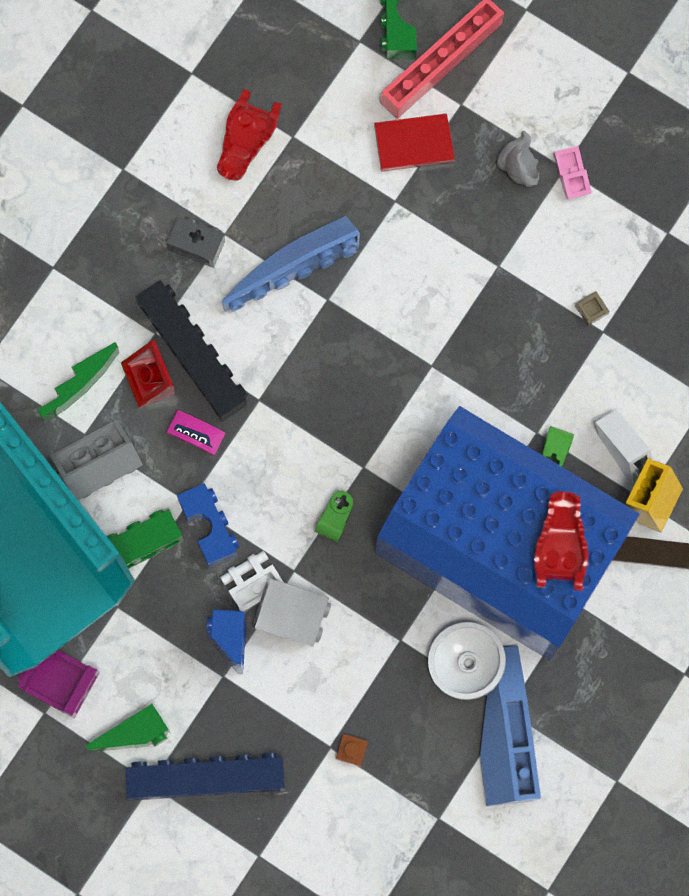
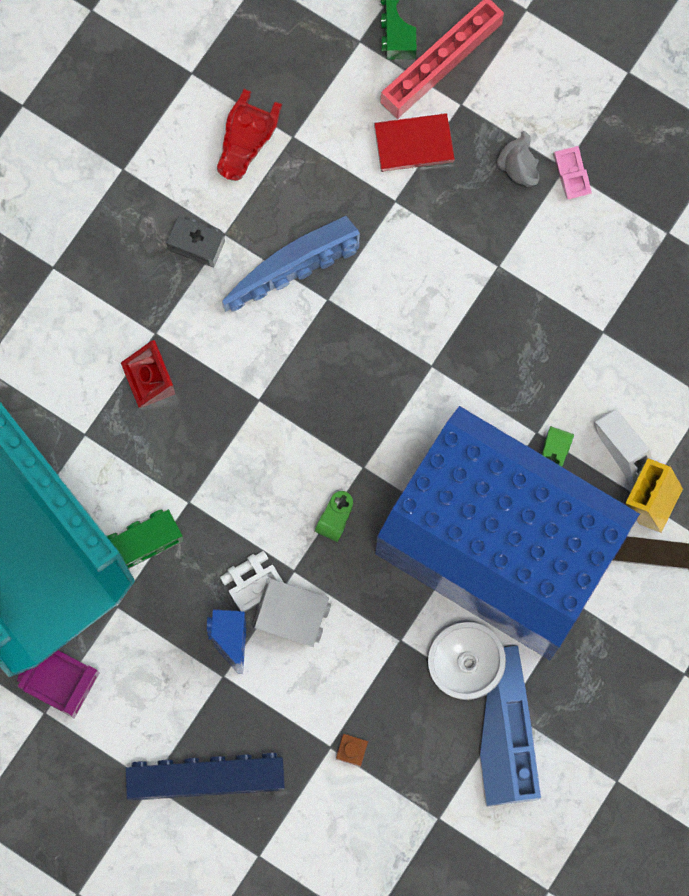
(86, 375): green slope -> none
(96, 460): light grey slope -> none
(137, 731): green slope -> none
(191, 350): black brick -> none
(195, 432): dark pink slope -> none
(199, 504): blue arch -> none
(562, 545): red animal -> none
(592, 308): dark tan tile -> none

